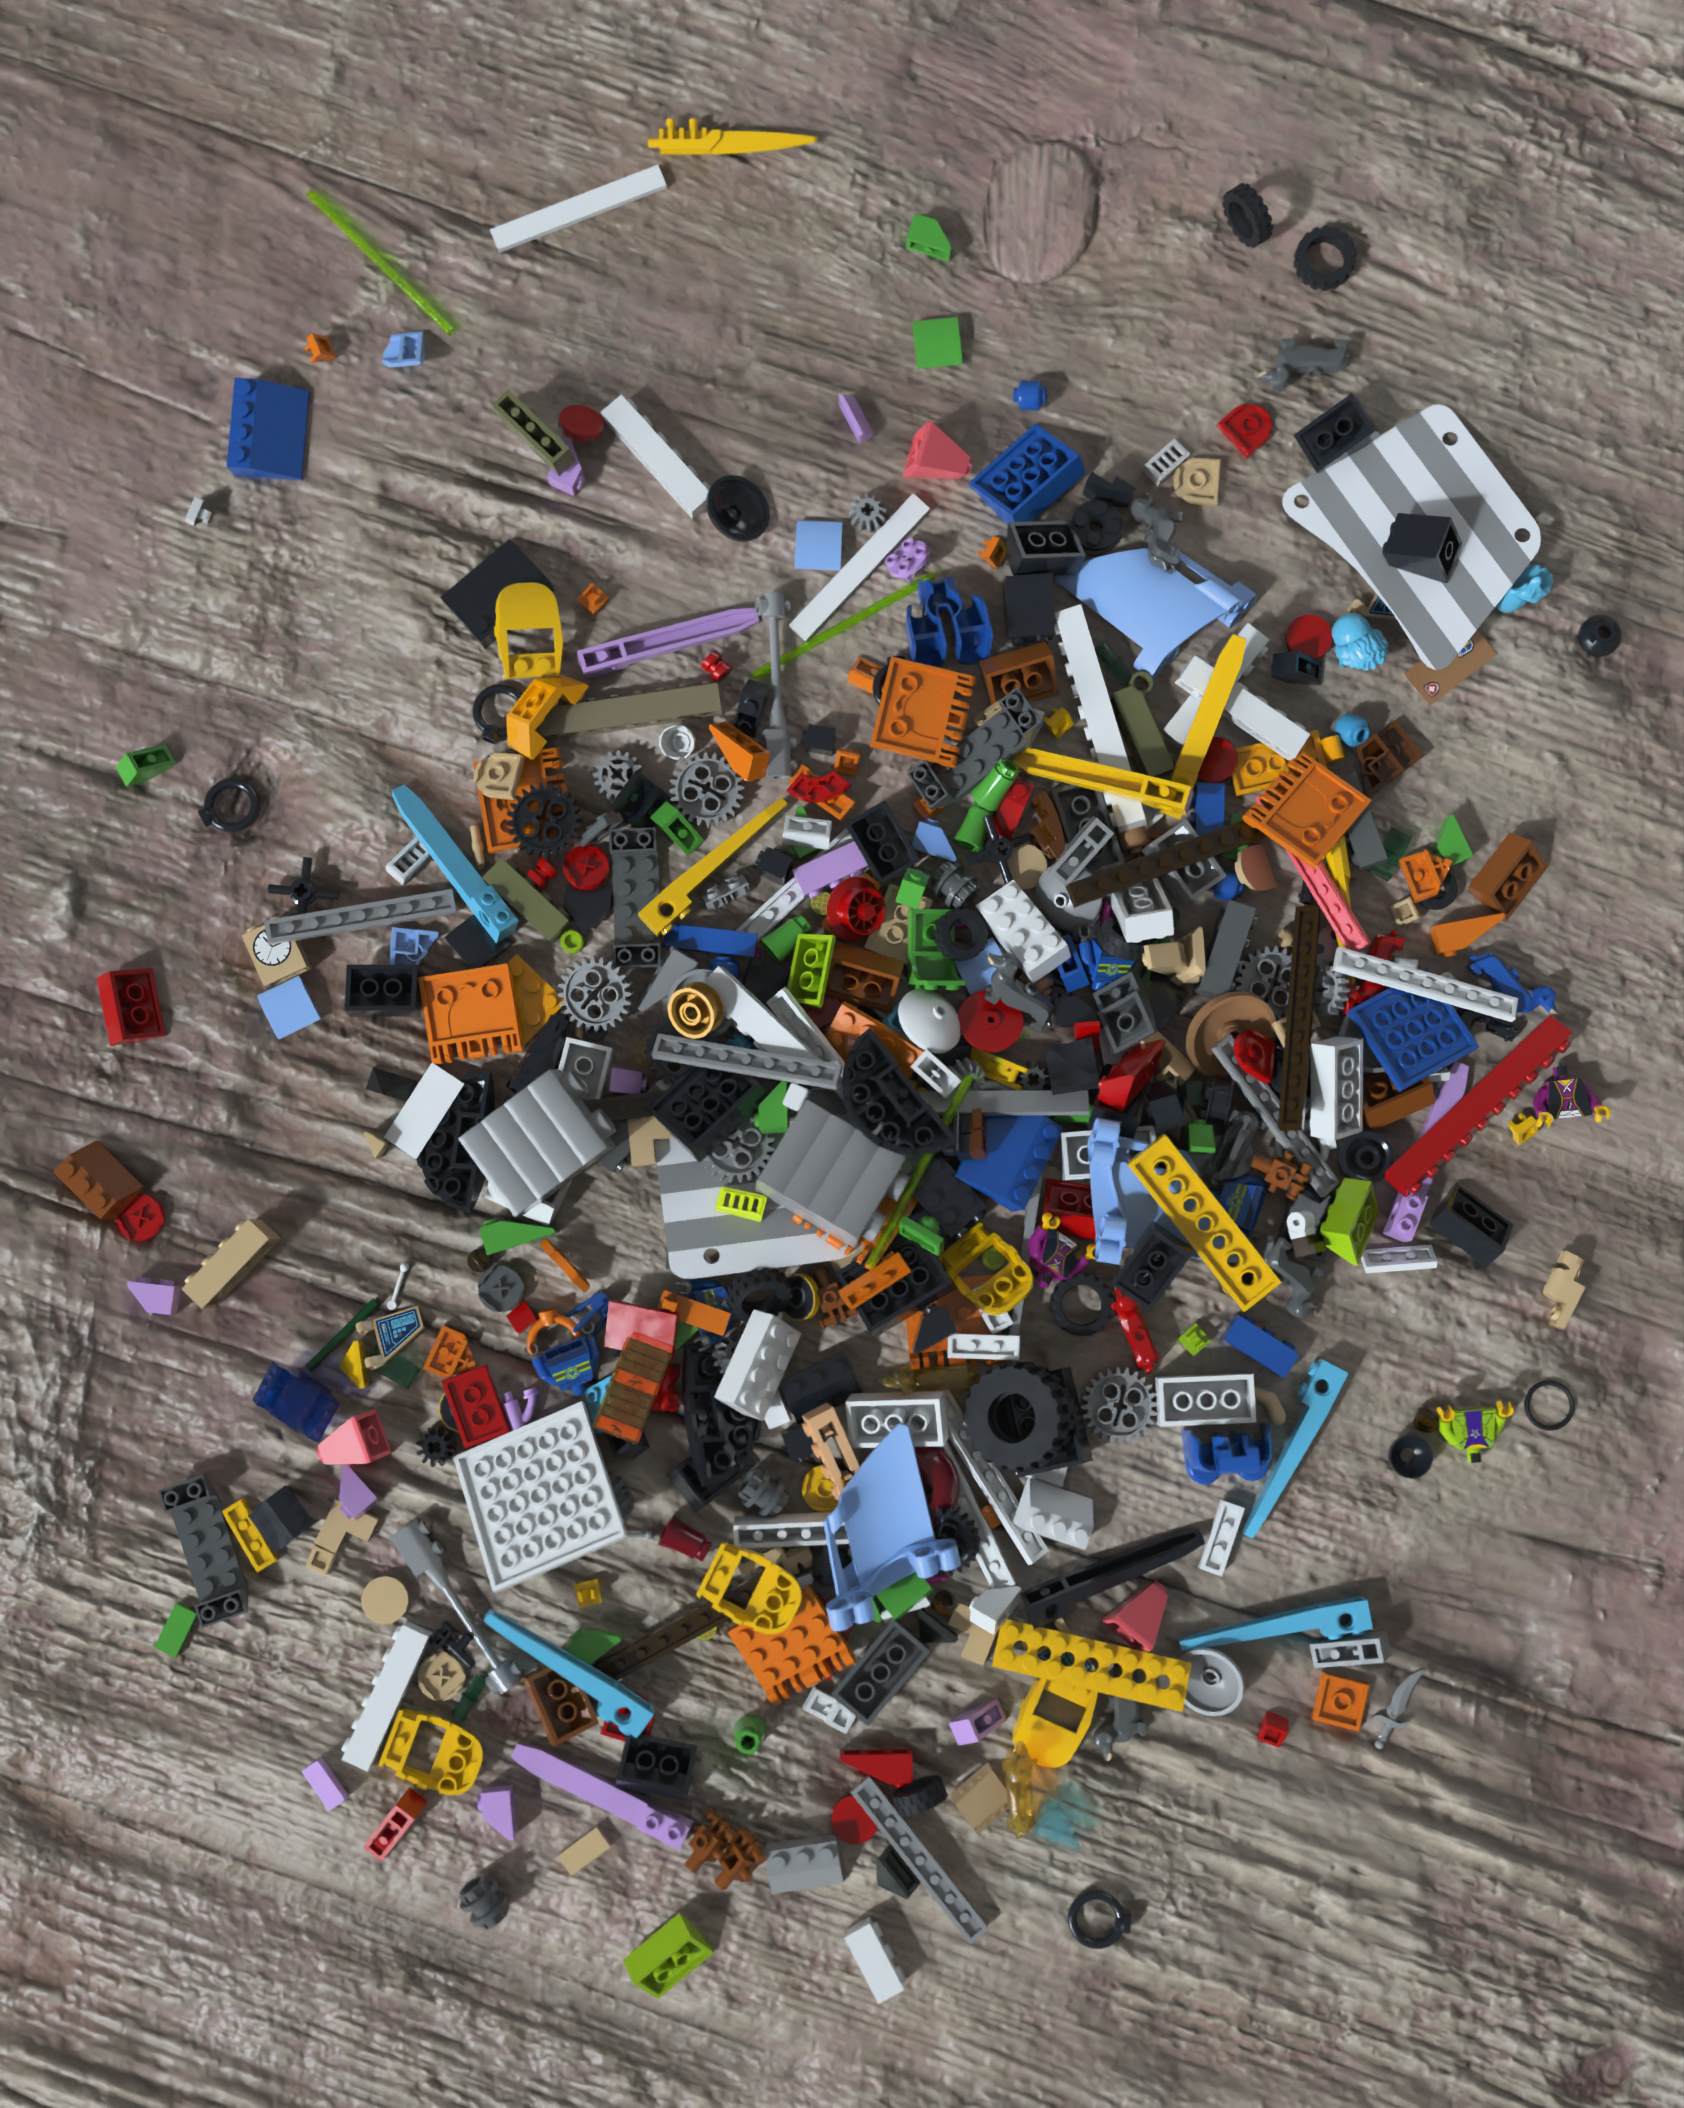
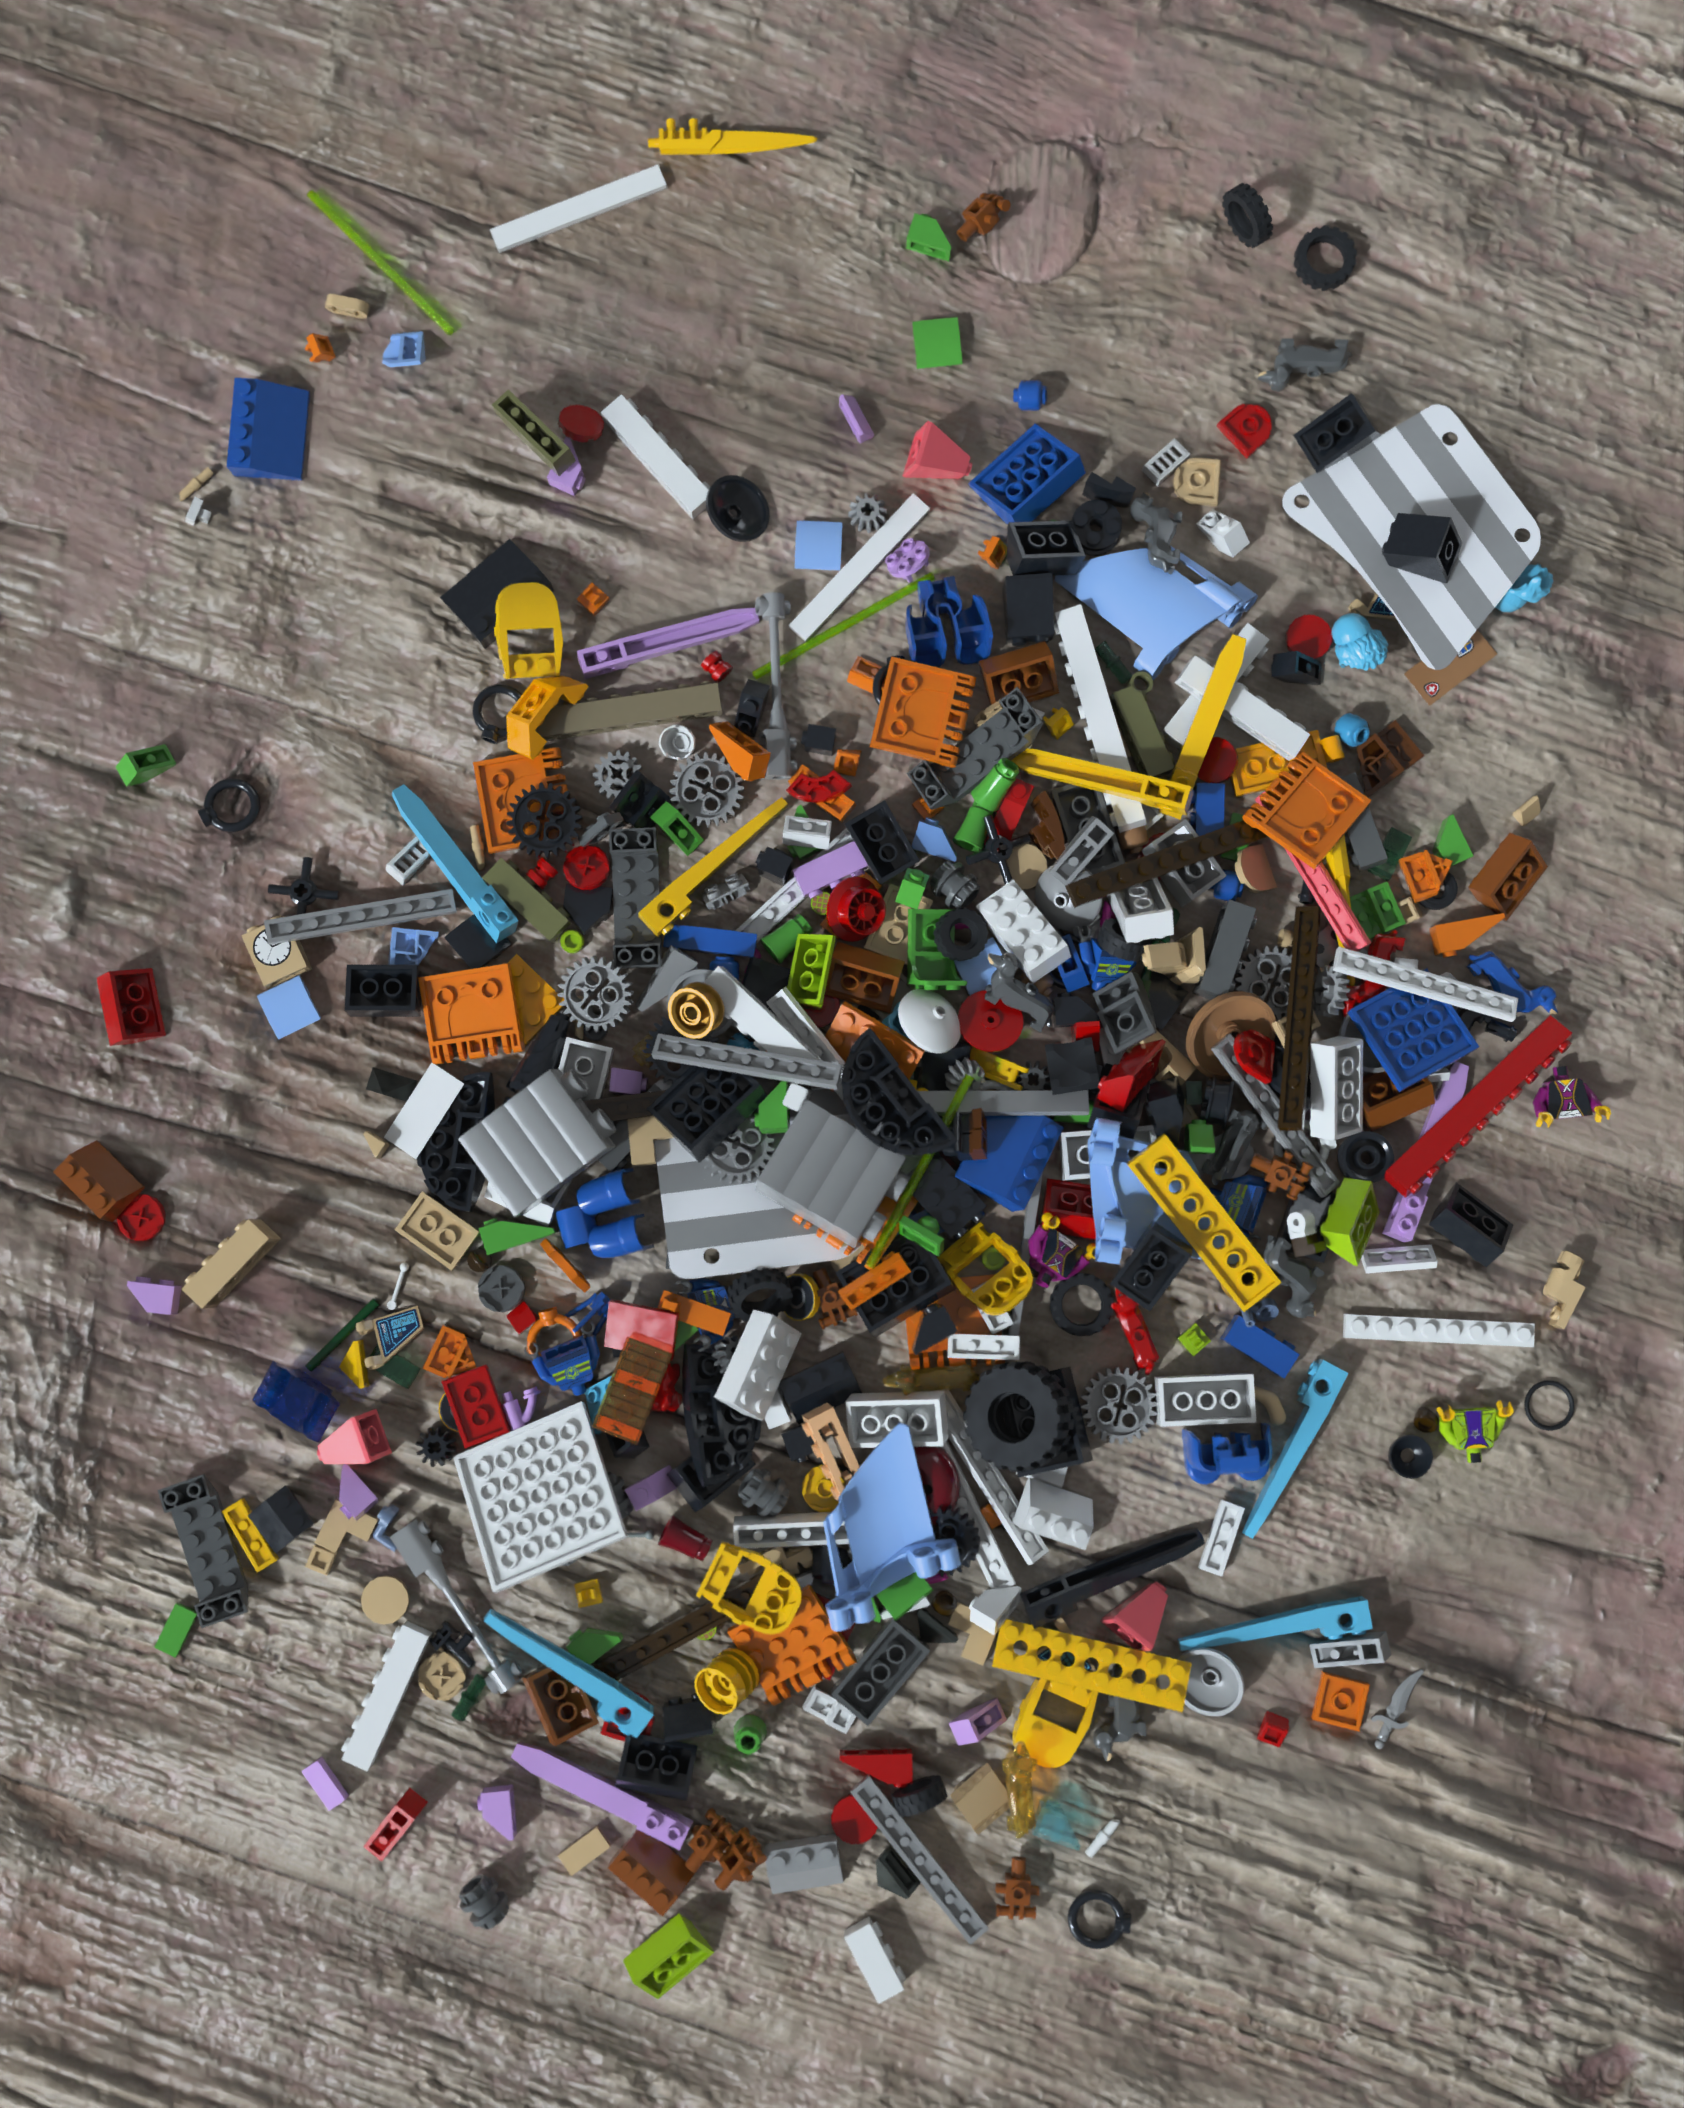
(195, 483): none -> tan piece
(347, 306): none -> tan beam
(386, 1517): none -> sand blue plate
(437, 1231): none -> tan plate
(456, 1760): yellow slope -> none
(499, 775): tan tile -> none
(595, 1197): none -> blue piece
(650, 1488): none -> lavender slope
(651, 1870): none -> dark orange slope
(687, 1718): none -> black slope
(726, 1681): none -> yellow wheel
(752, 1197): neon yellow slope -> none
(935, 1073): white slope -> none
(982, 215): none -> dark orange piece
(1017, 1891): none -> dark orange piece
(1102, 1837): none -> white piece
(1223, 532): none -> white slope
(1264, 1311): none -> sand blue plate
(1377, 910): none -> bright green slope
(1438, 1330): none -> white plate
(1524, 1130): yellow tile -> none
(1527, 811): none -> tan slope
(1592, 642): black piece -> none

